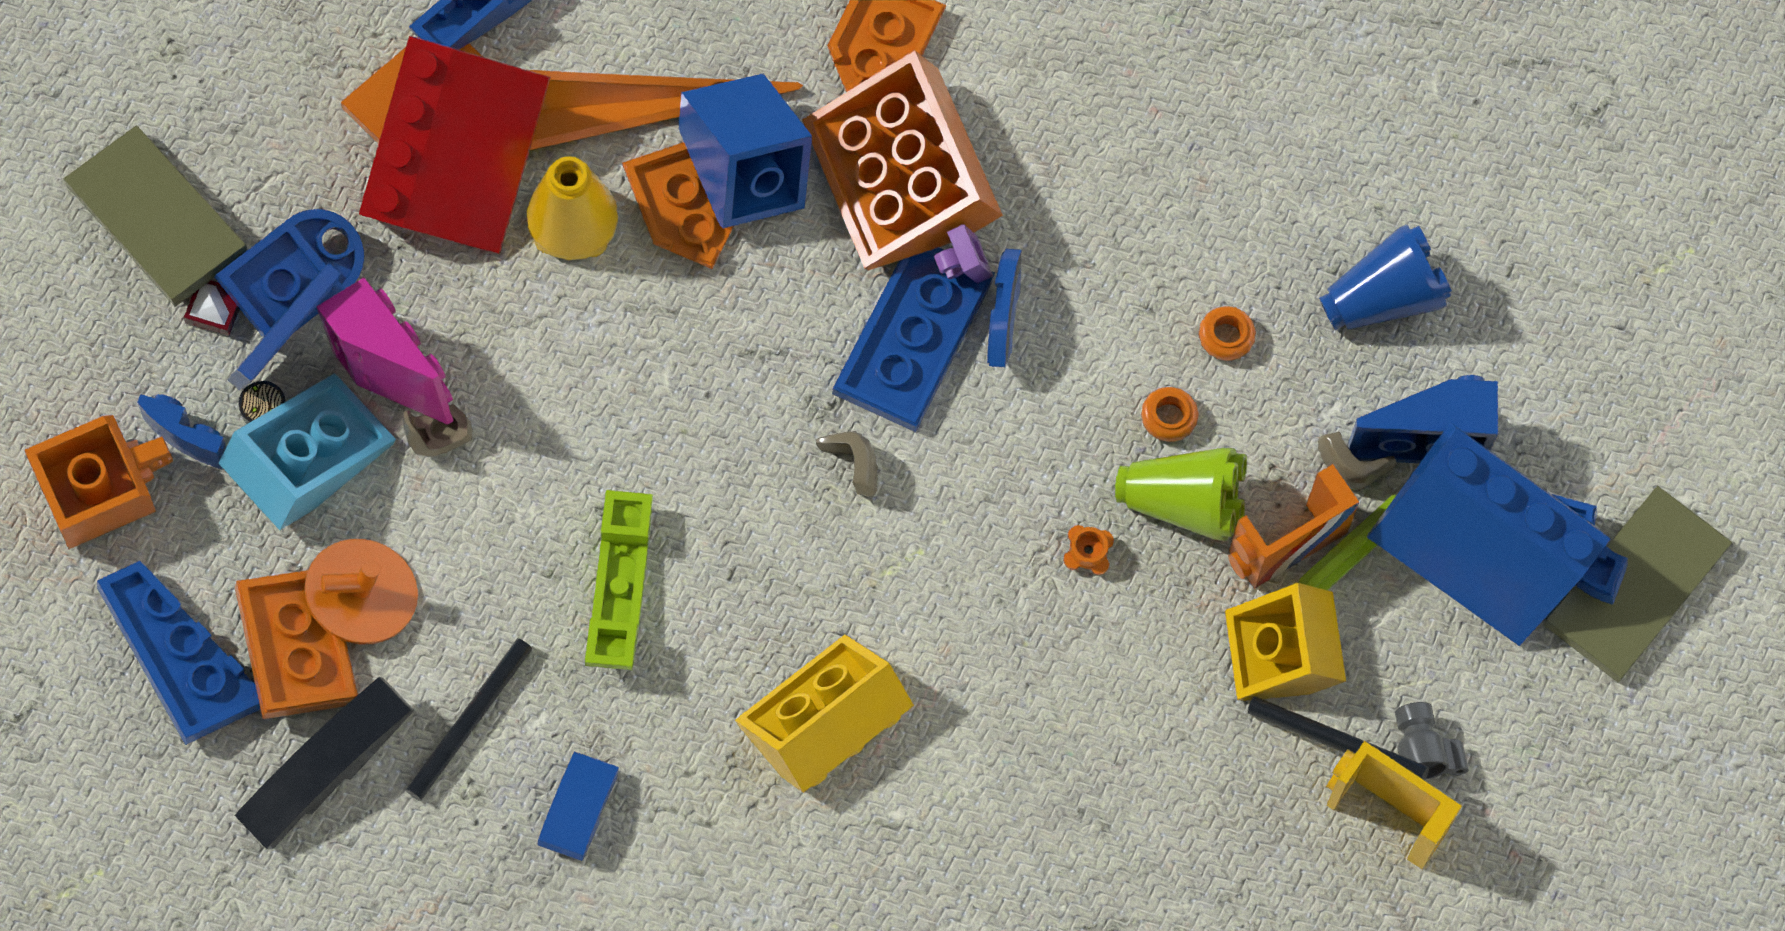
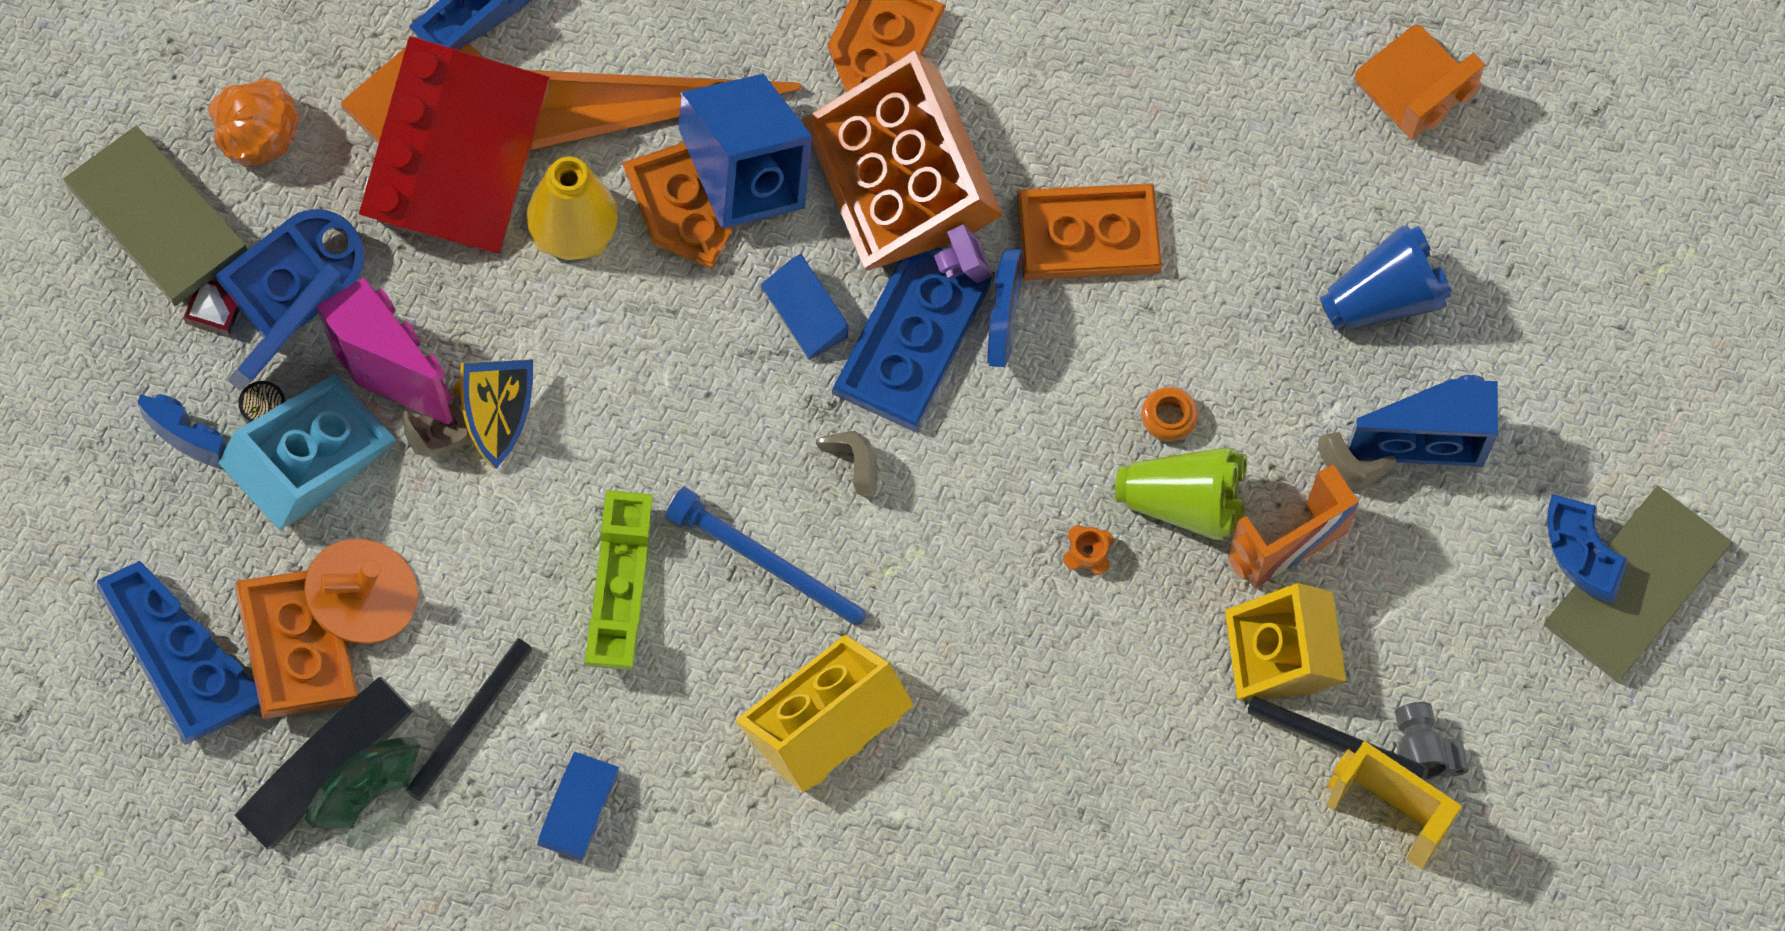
(96, 478): orange hinge -> none
(254, 122): none -> orange hair
(361, 780): none -> clear green tile
(495, 404): none -> shield
(690, 511): none -> blue piece
(805, 307): none -> blue slope
(1089, 231): none -> orange tile
(1220, 349): orange piece -> none
(1345, 553): lime axle -> none
(1418, 81): none -> orange bracket
(1487, 535): blue slope -> none

